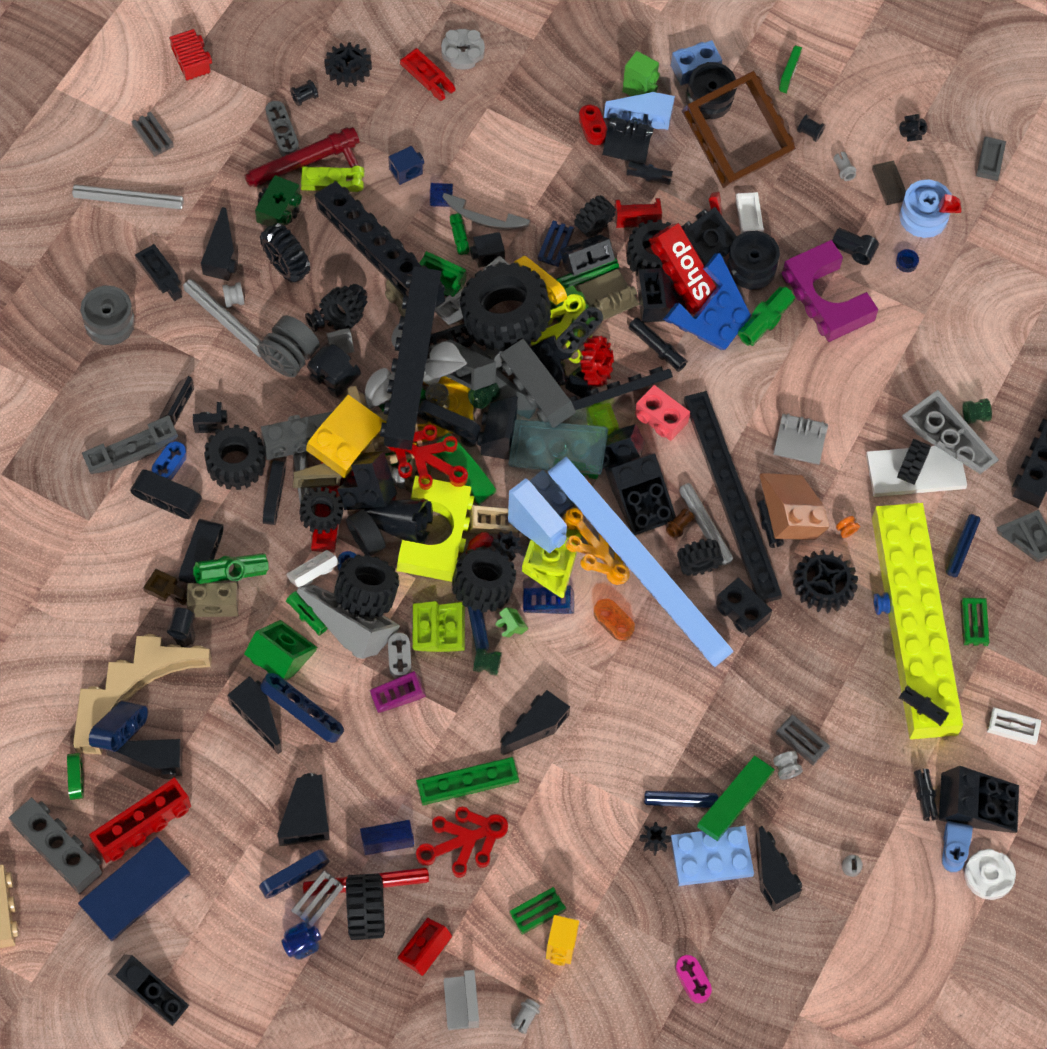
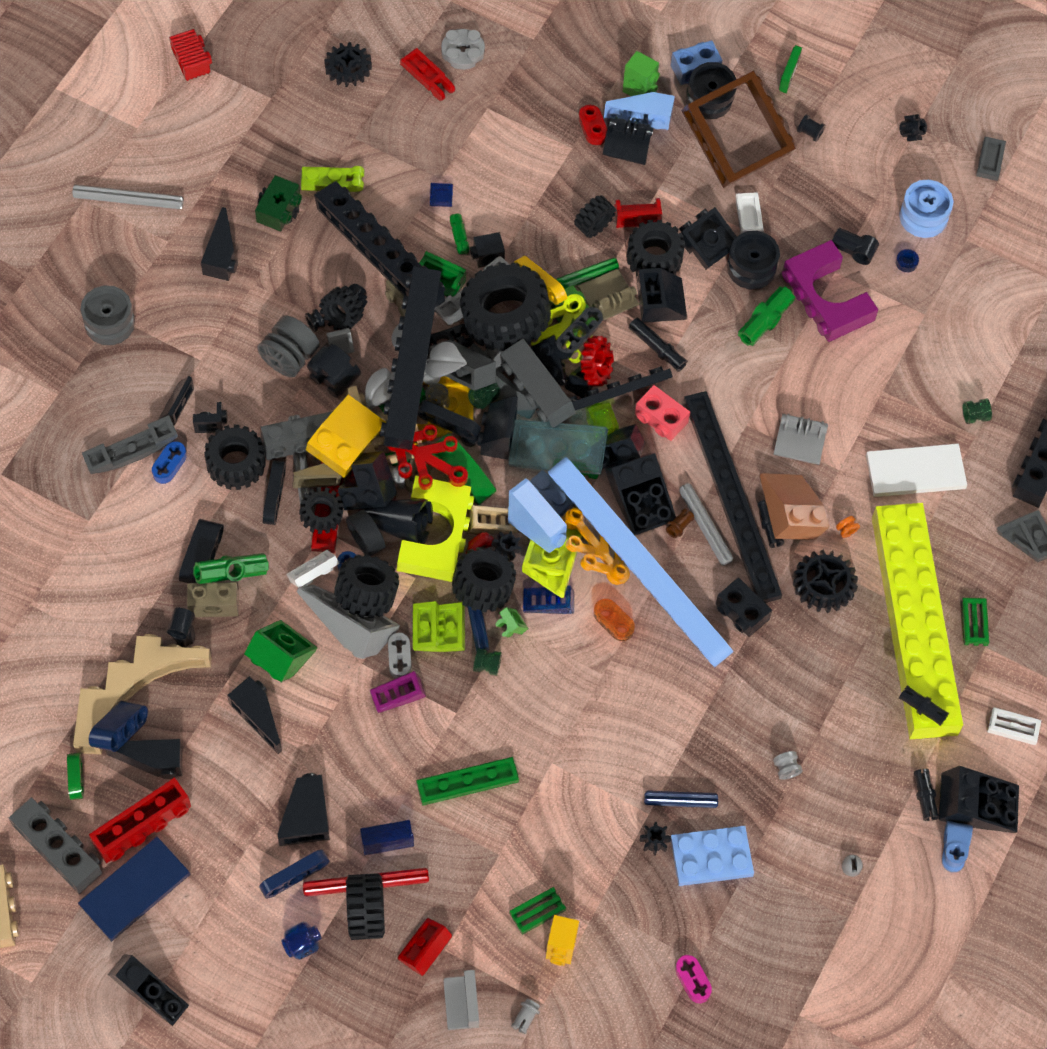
(144, 121): flat silver tile -> none
(159, 271): black hinge -> none
(164, 585): dark brown plate -> none
(166, 494): black beam -> none
(222, 315): light grey axle -> none
(233, 294): light grey wheel -> none
(283, 120): dark grey beam -> none
(285, 252): black gear -> none
(296, 602): green pin -> none
(302, 707): dark blue beam -> none
(304, 93): black bush -> none
(304, 915): flat silver tile -> none
(333, 144): dark red cylinder -> none
(406, 165): dark blue brick -> none
(466, 838): red plant -> none
(512, 221): dark grey slope -> none
(540, 722): black slope -> none
(561, 229): dark blue tile -> none
(587, 254): black brick -> none
(649, 173): black pin -> none
(683, 266): red brick -> none
(700, 557): black tyre -> none
(715, 201): red tile -> none
(720, 315): blue wing -> none
(735, 798): green tile -> none
(775, 878): black slope -> none
(812, 759): flat silver tile -> none
(846, 170): light grey pin -> none
(881, 603): blue bush -> none
(889, 182): clear smoke tile -> none
(913, 461): black tyre -> none
(946, 429): light grey wedge -> none
(950, 204): red tile -> none
(963, 545): dark blue axle -> none
(990, 874): white tile -> none

